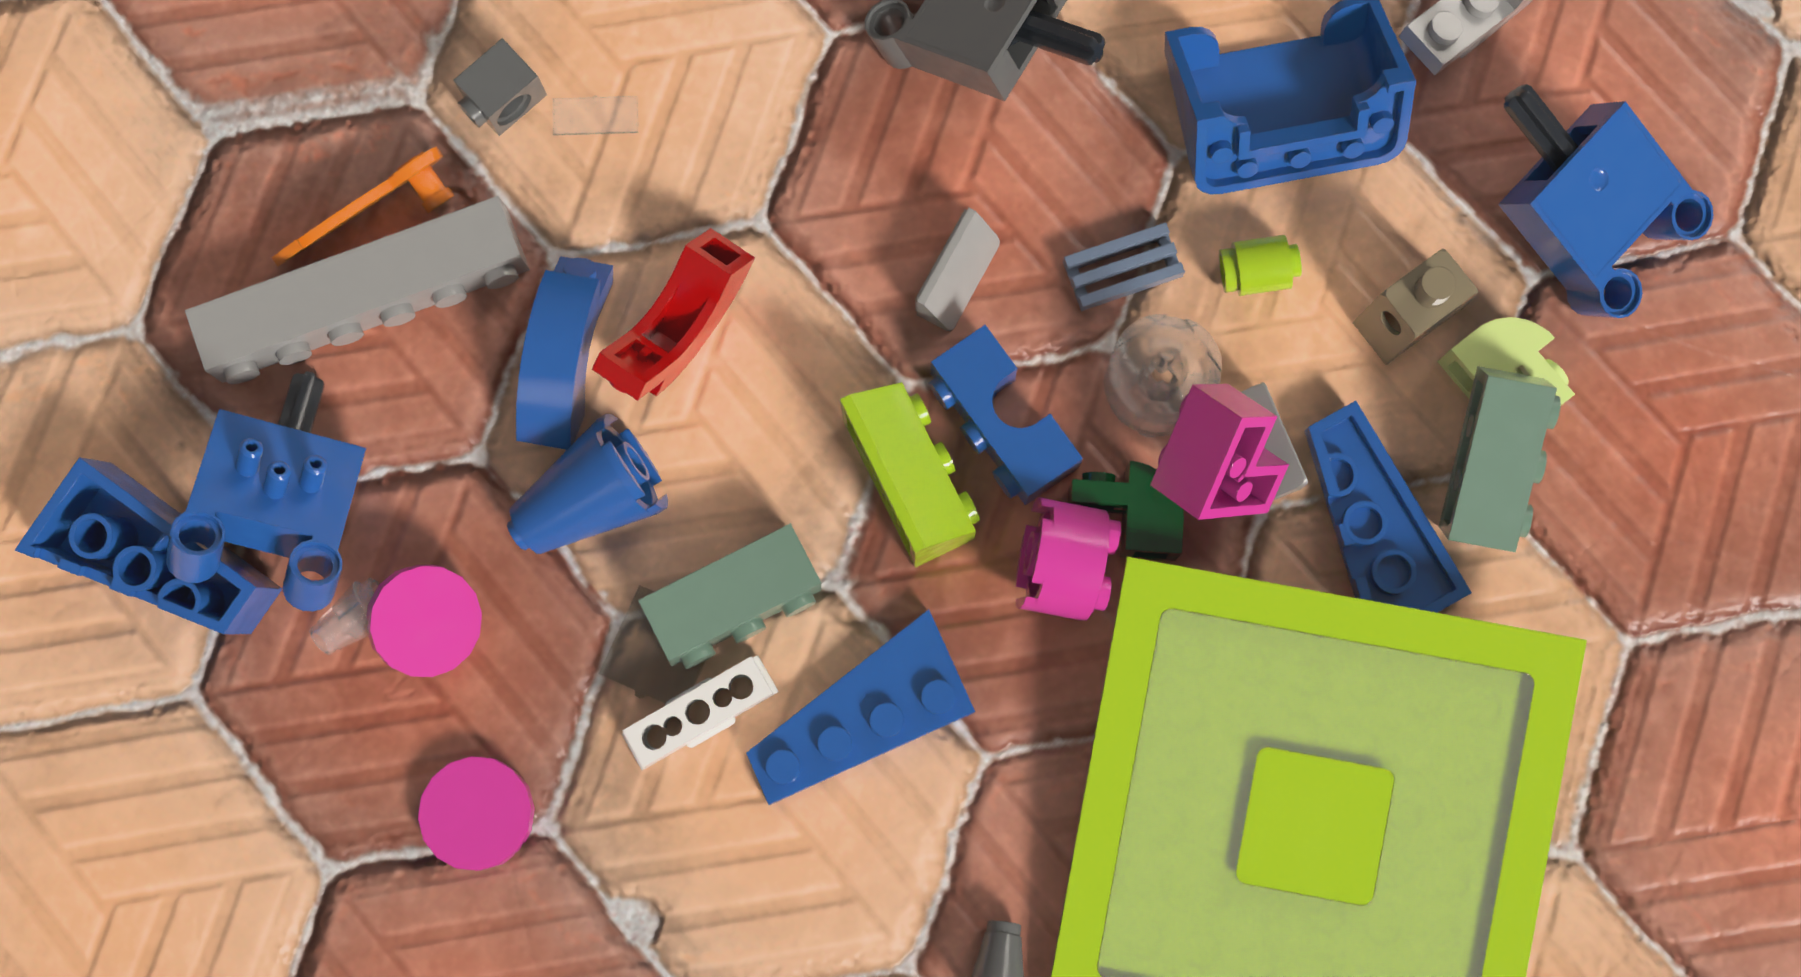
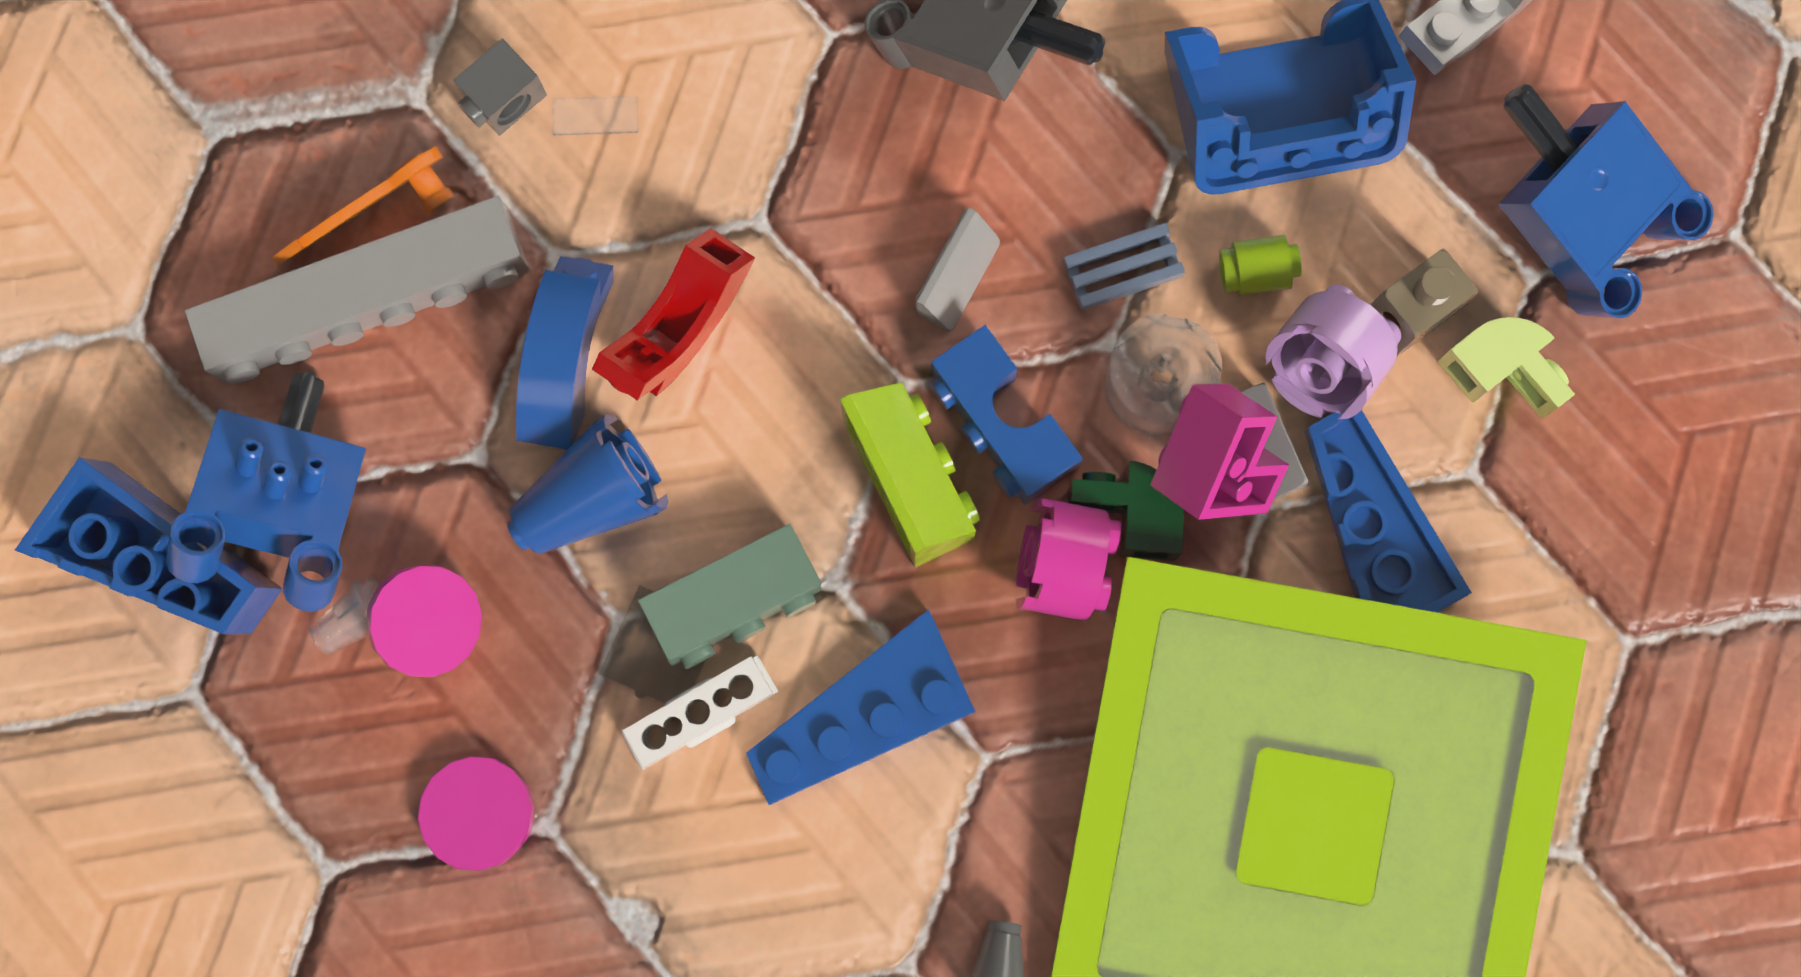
(1333, 353): none -> lavender brick
(1499, 459): sand green brick -> none

